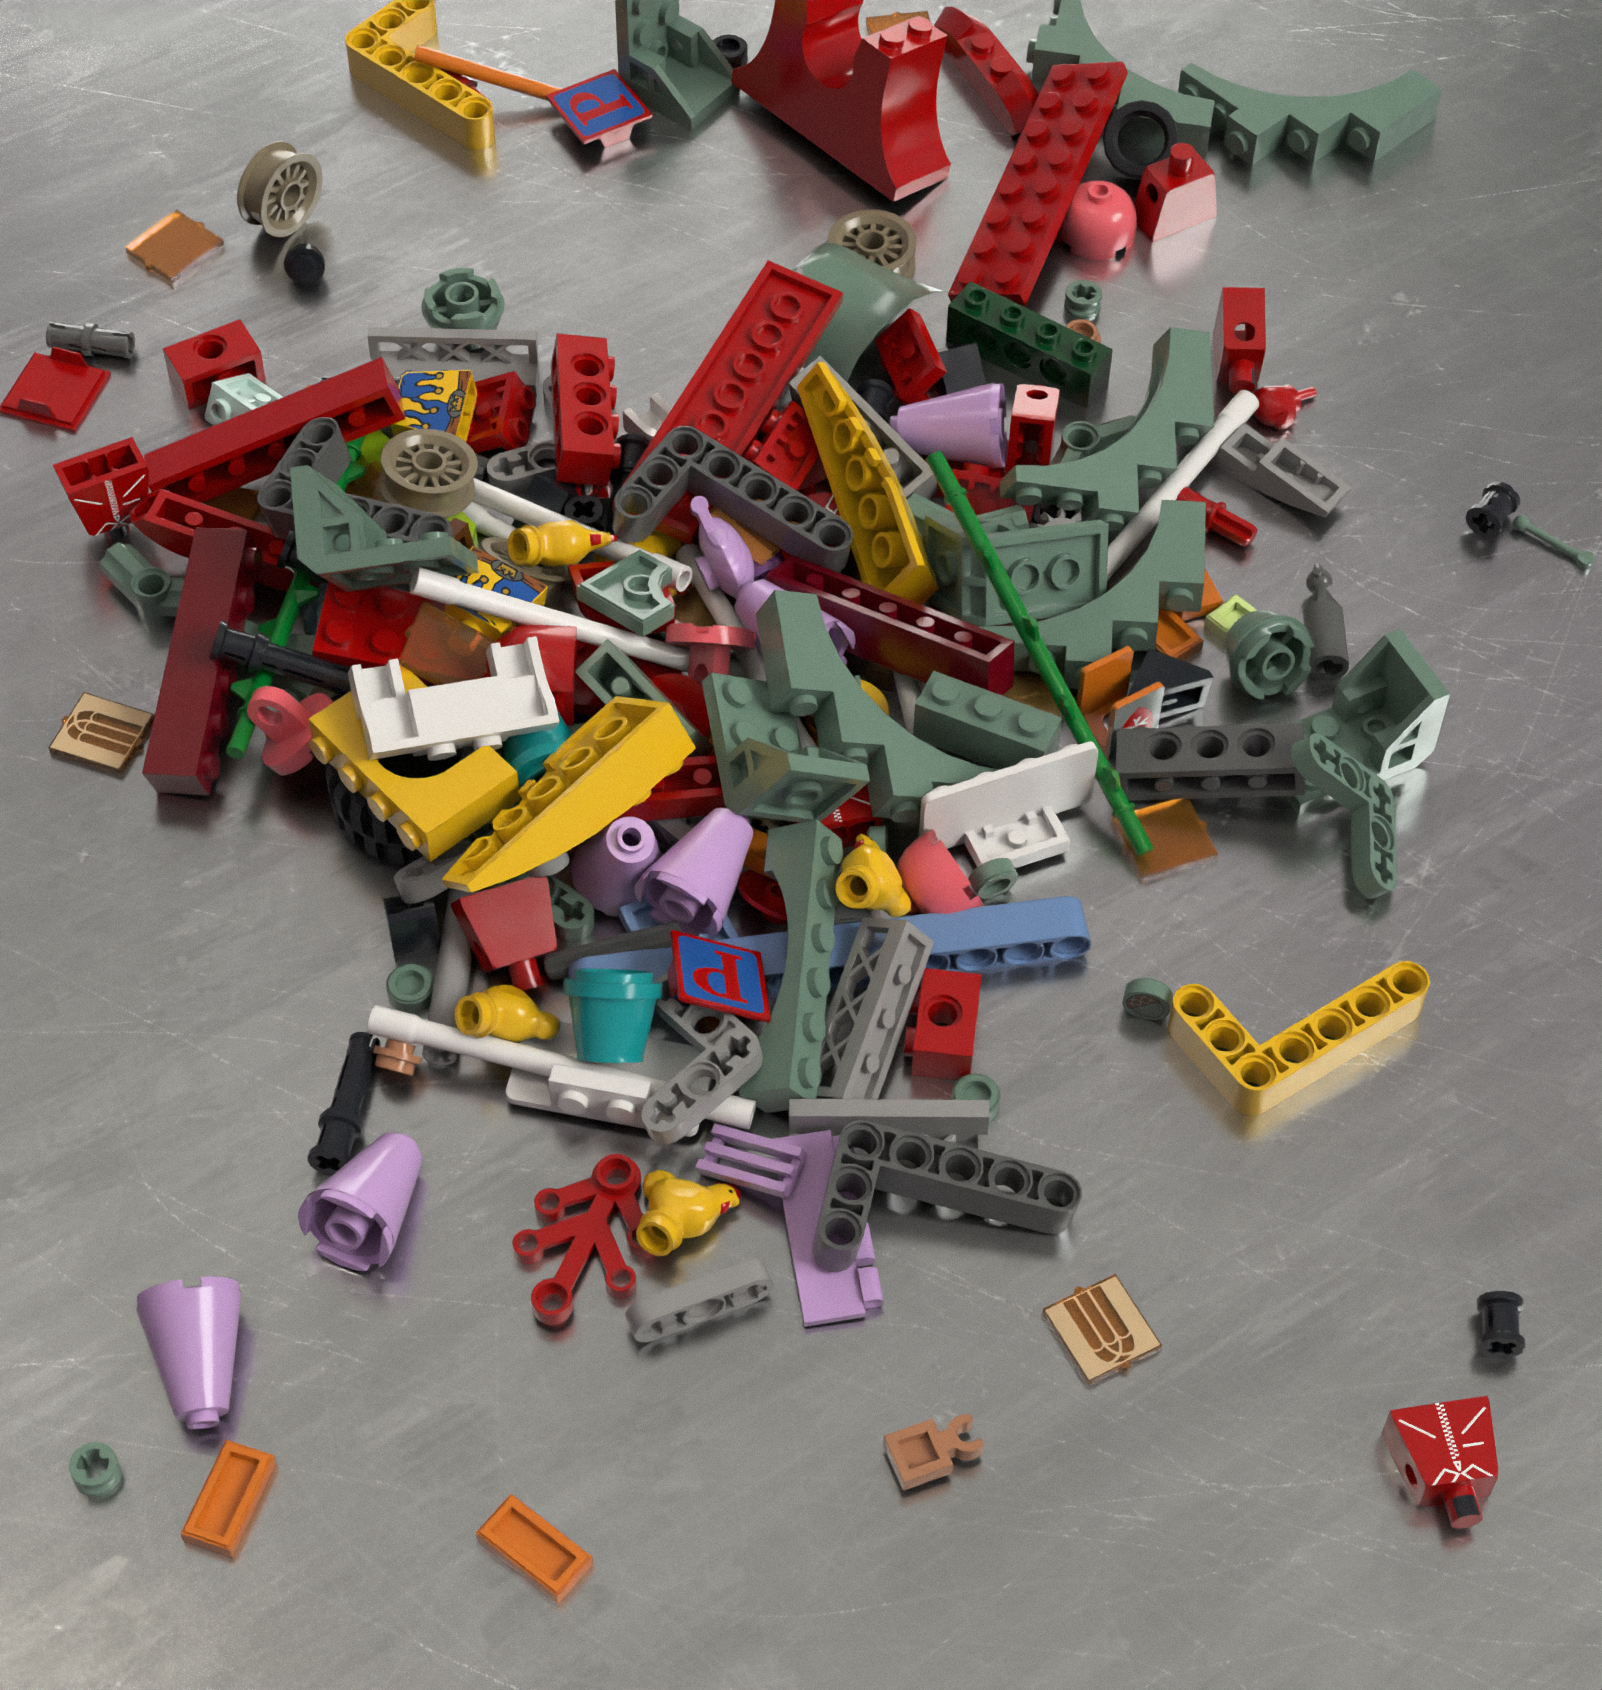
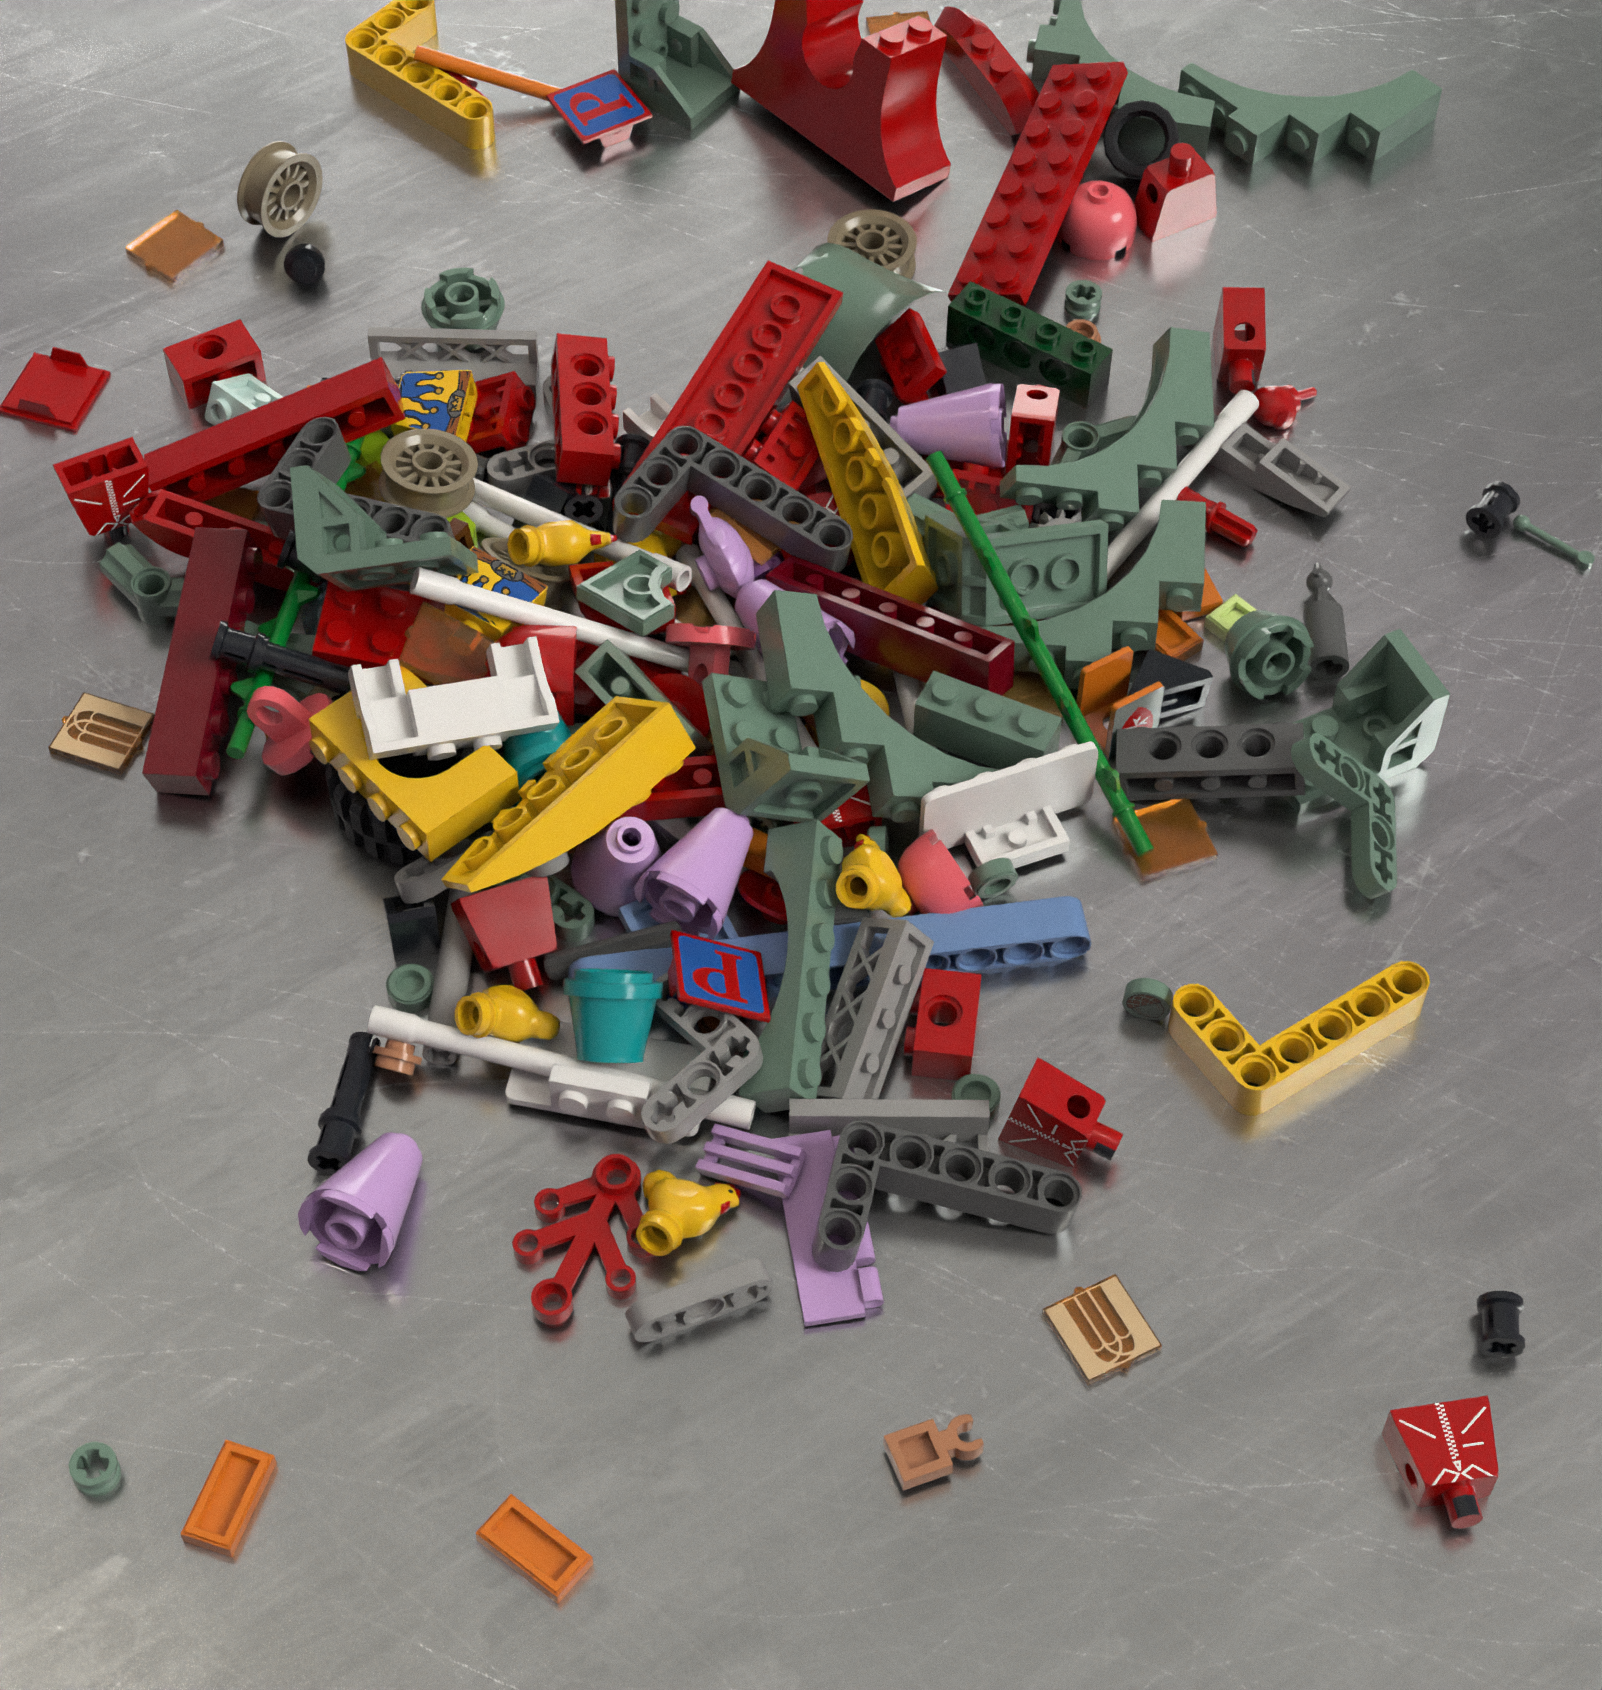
(90, 339): dark grey pin -> none
(193, 1344): lavender cone -> none
(733, 48): black tile -> none
(1058, 1118): none -> red torso

